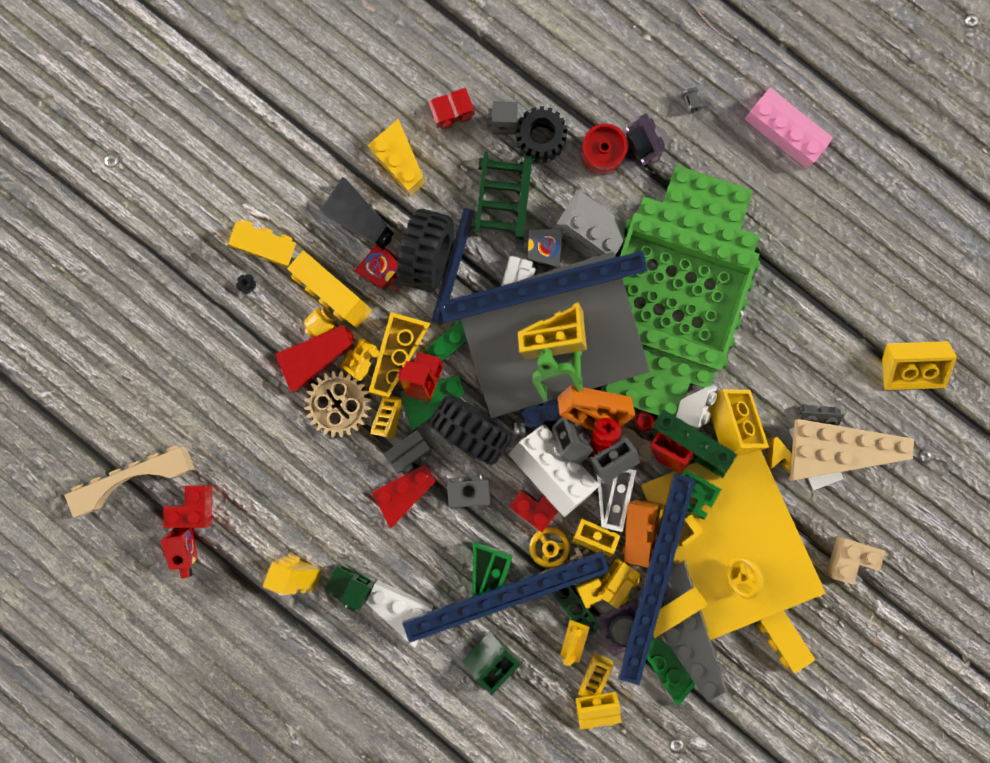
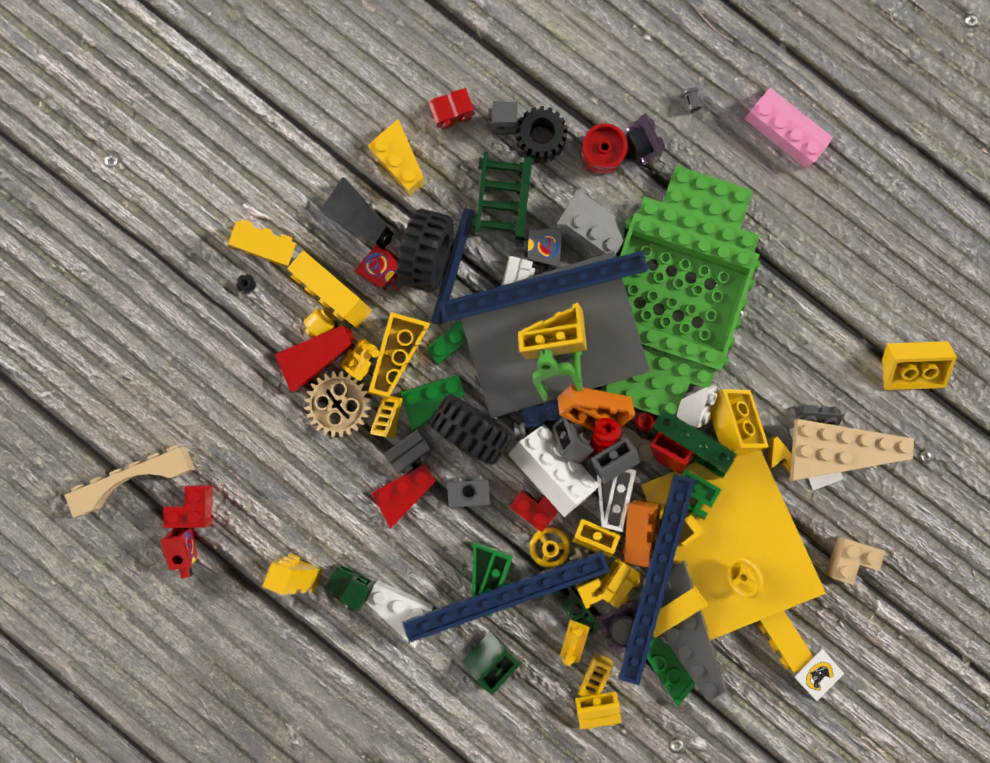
(420, 376): red brick -> none
(819, 675): none -> sticker

